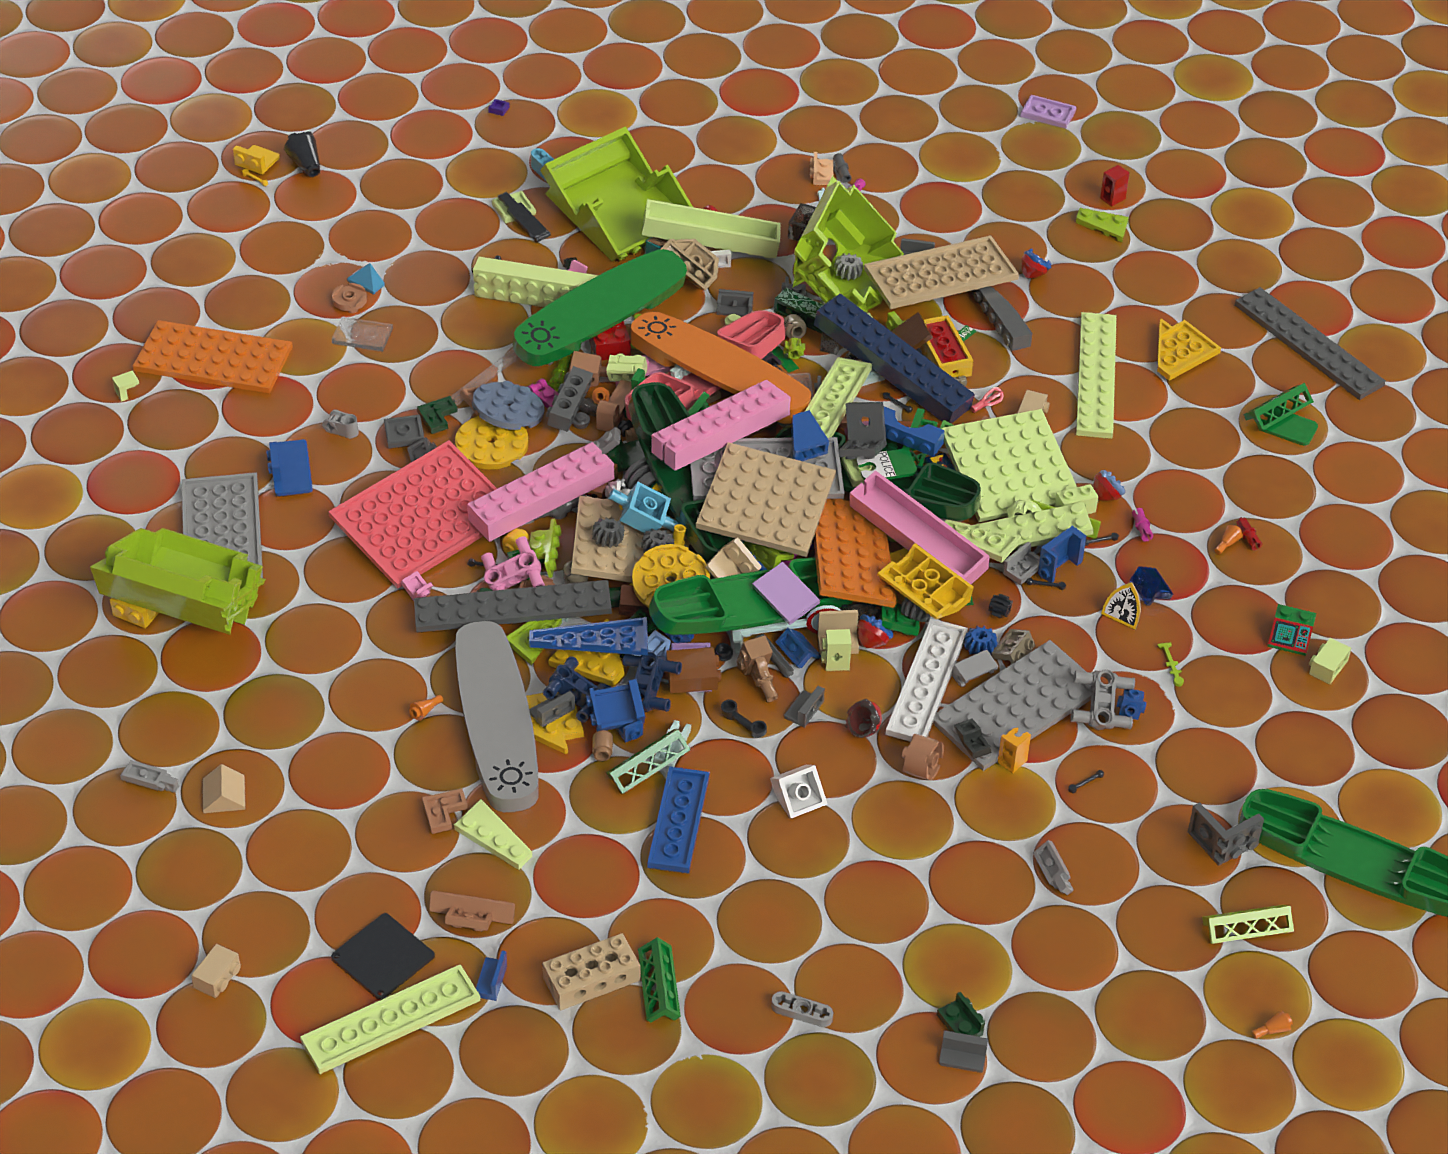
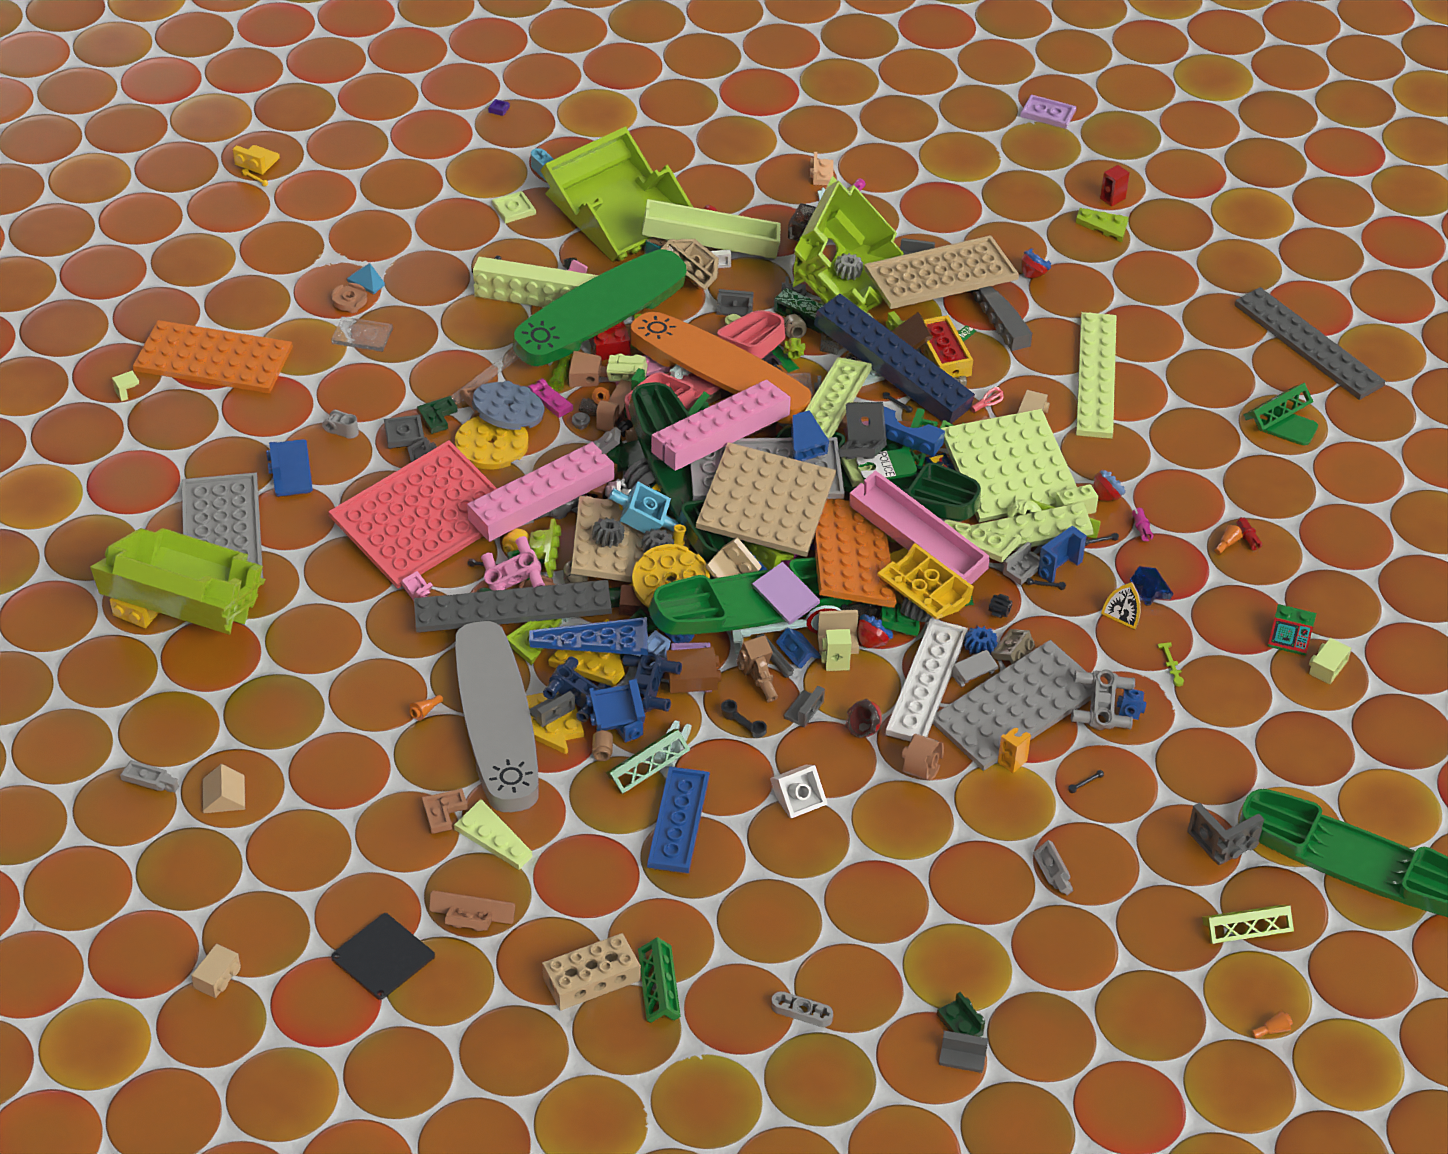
(303, 152): black cone -> none
(390, 1019): yellowish green plate -> none
(492, 977): blue panel -> none
(524, 218): black piece -> none
(570, 396): dark grey brick -> none
(724, 651): black plate -> none
(842, 167): dark grey pin -> none
(972, 738): pearl dark grey slope -> none
(1182, 348): yellow wing -> none

